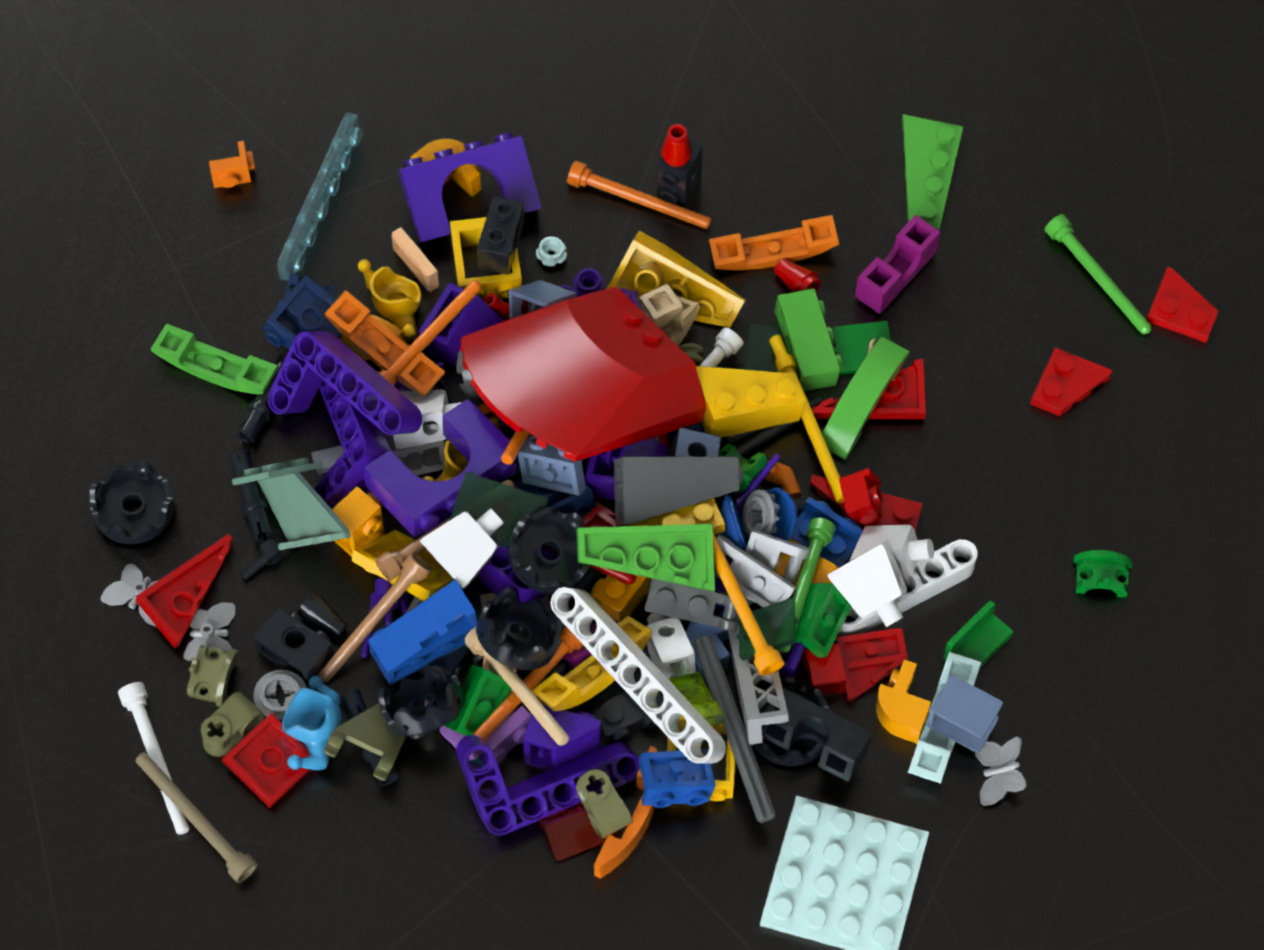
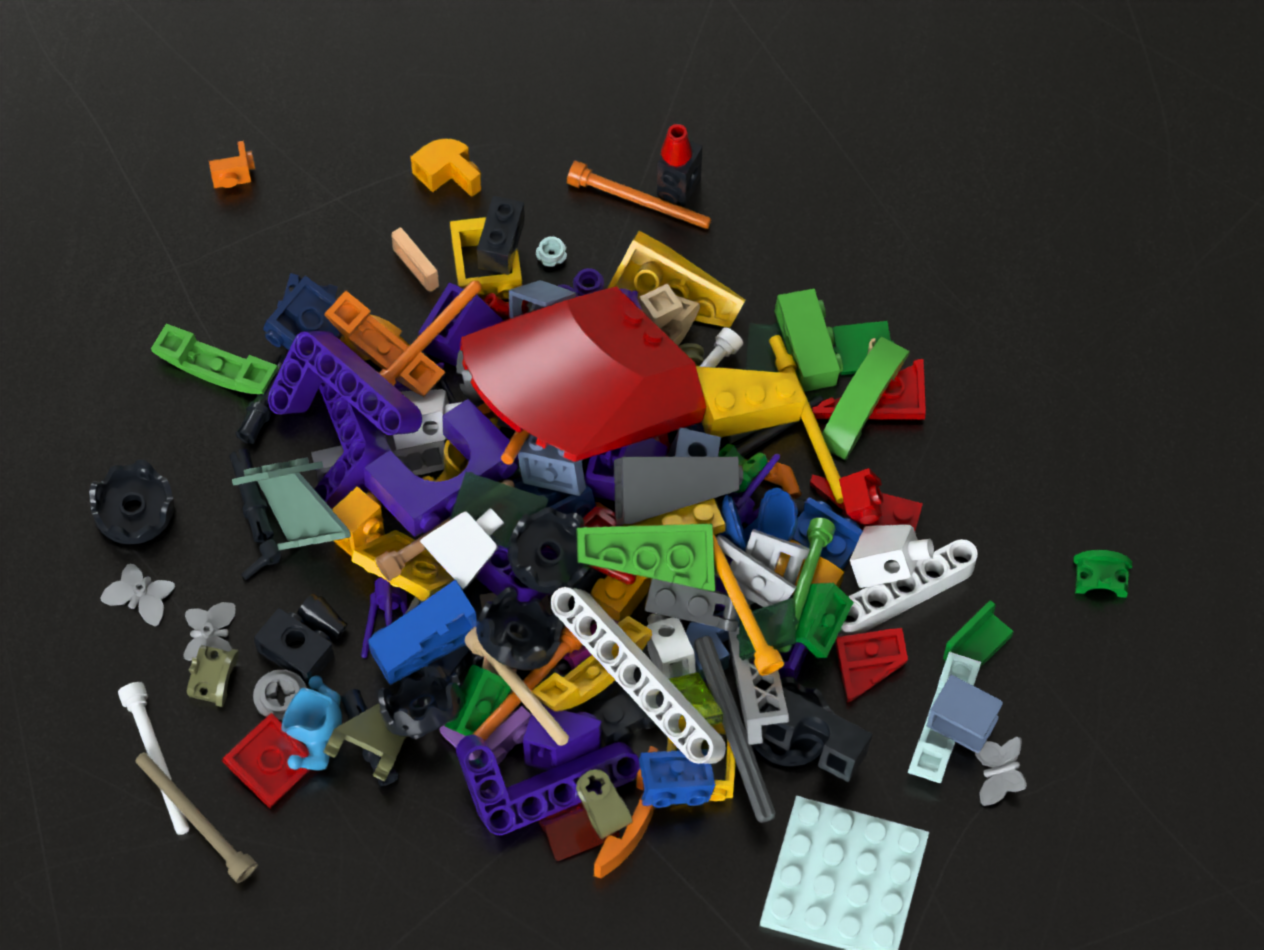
(177, 596): red wing -> none
(233, 721): olive piece -> none
(316, 203): clear light blue plate -> none
(393, 297): yellow piece -> none
(413, 570): medium nougat piece -> none
(424, 181): dark purple arch -> none
(753, 518): light grey gear -> none
(767, 250): orange slope -> none
(797, 277): red cone -> none
(826, 673): red brick -> none
(872, 583): white torso -> none
(887, 278): magenta arch -> none
(899, 711): light orange brick -> none
(929, 166): bright green wing -> none
(1060, 230): bright green piece -> none
(1067, 381): red wing -> none
(1182, 308): red wing -> none

